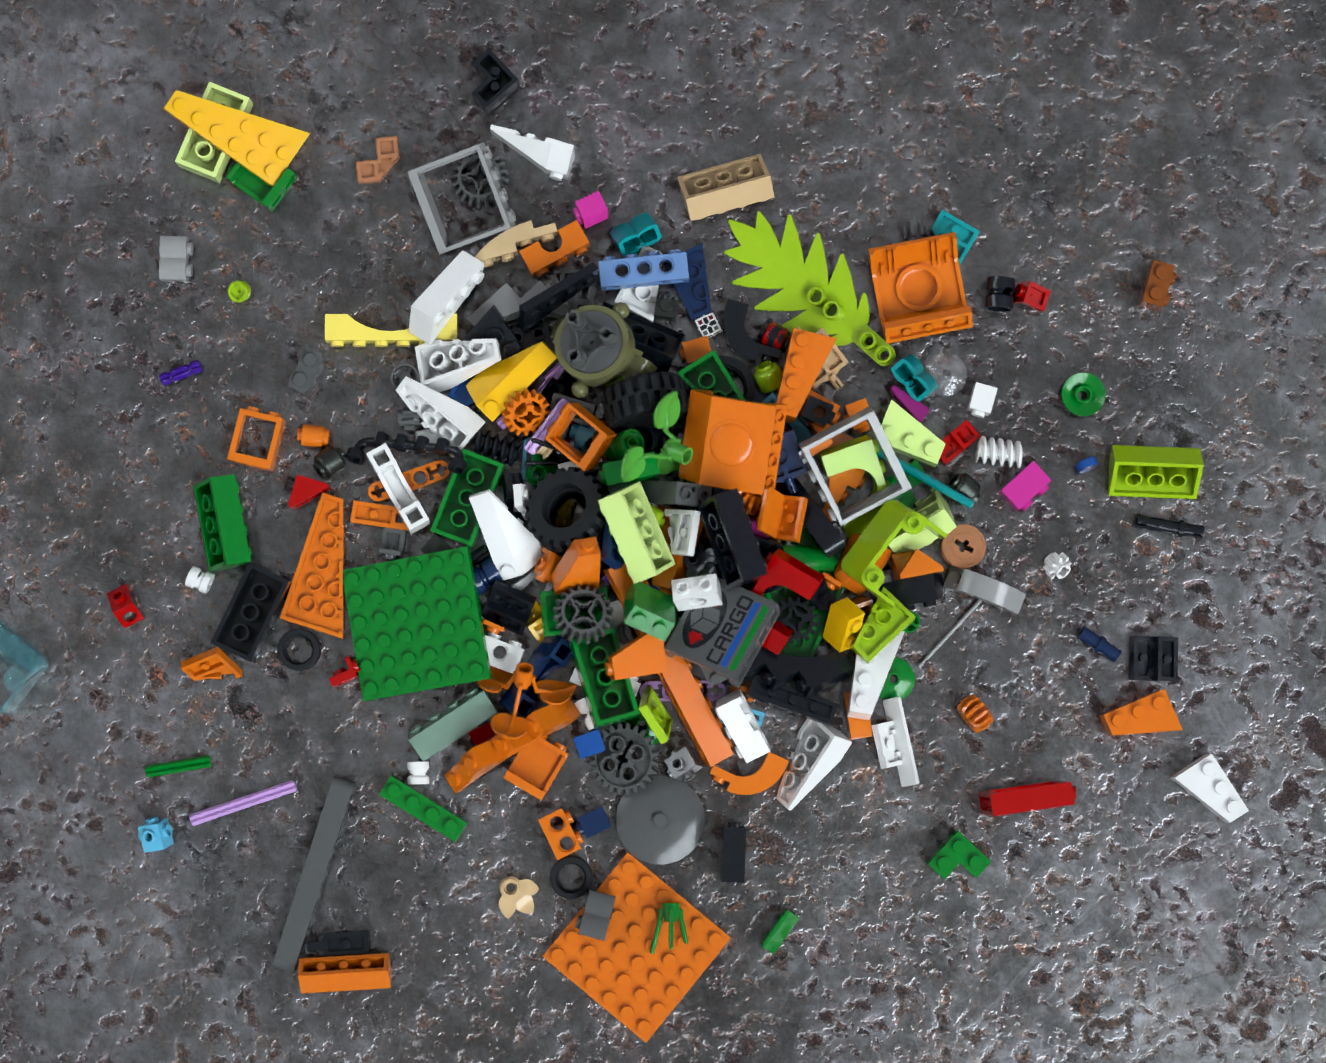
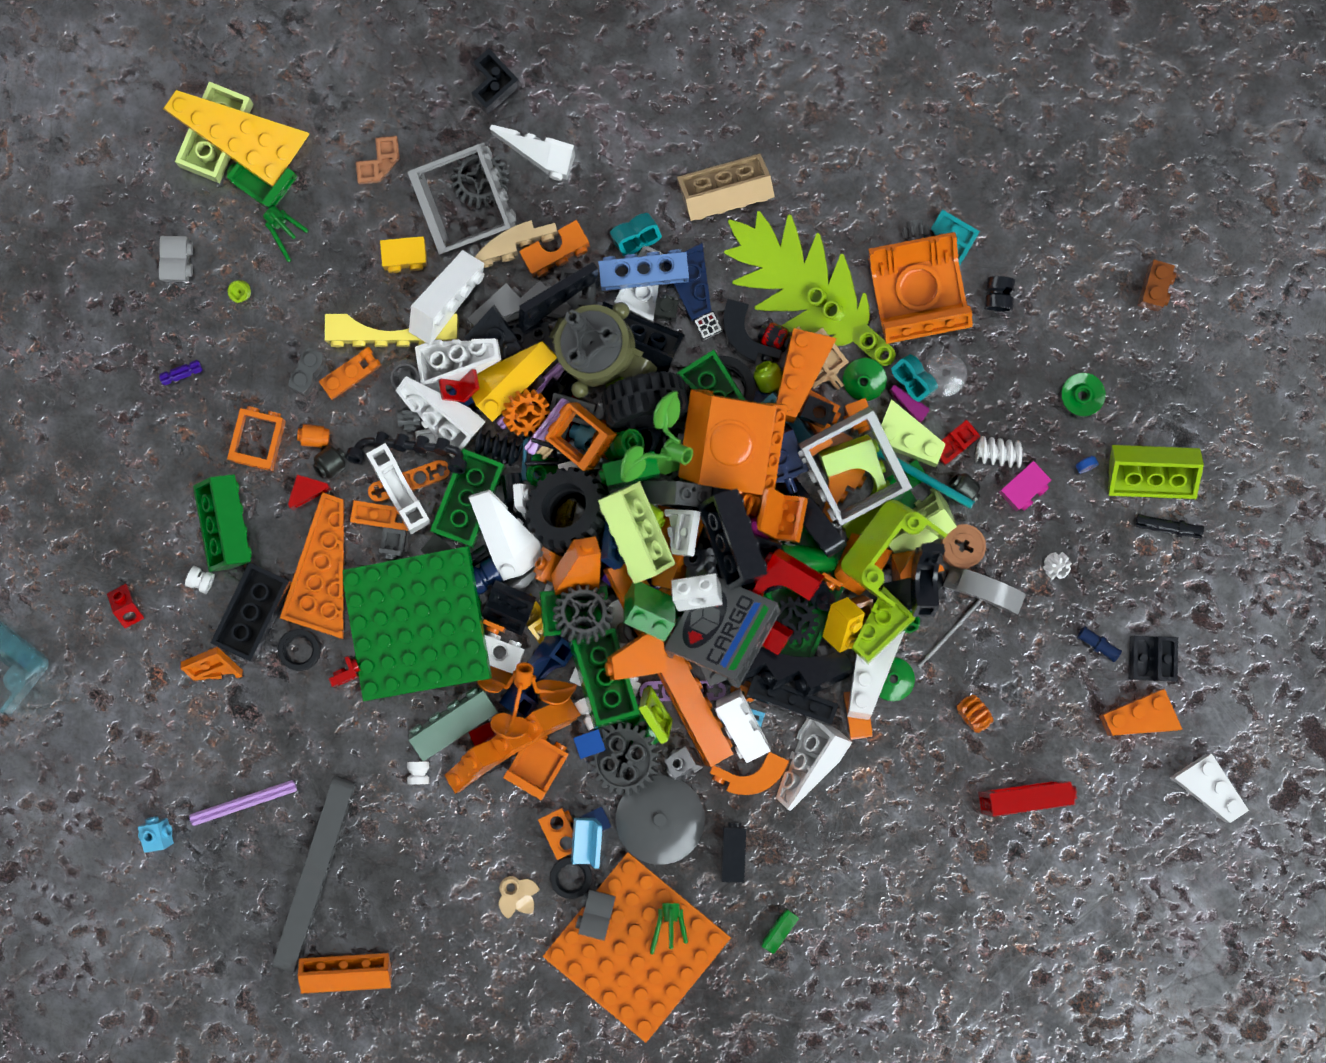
(178, 766): green axle -> none
(276, 219): none -> green plant
(341, 943): black hinge -> none
(349, 373): none -> orange plate
(404, 254): none -> yellow brick
(423, 808): green arch -> none
(464, 388): none -> red bracket
(586, 841): none -> medium azure panel
(590, 210): dark pink brick -> none
(694, 349): orange brick -> none
(868, 369): none -> green dish
(894, 743): white bracket -> none
(924, 579): none -> black arch
(958, 851): green brick -> none
(981, 400): white brick -> none
(1031, 295): red bracket -> none

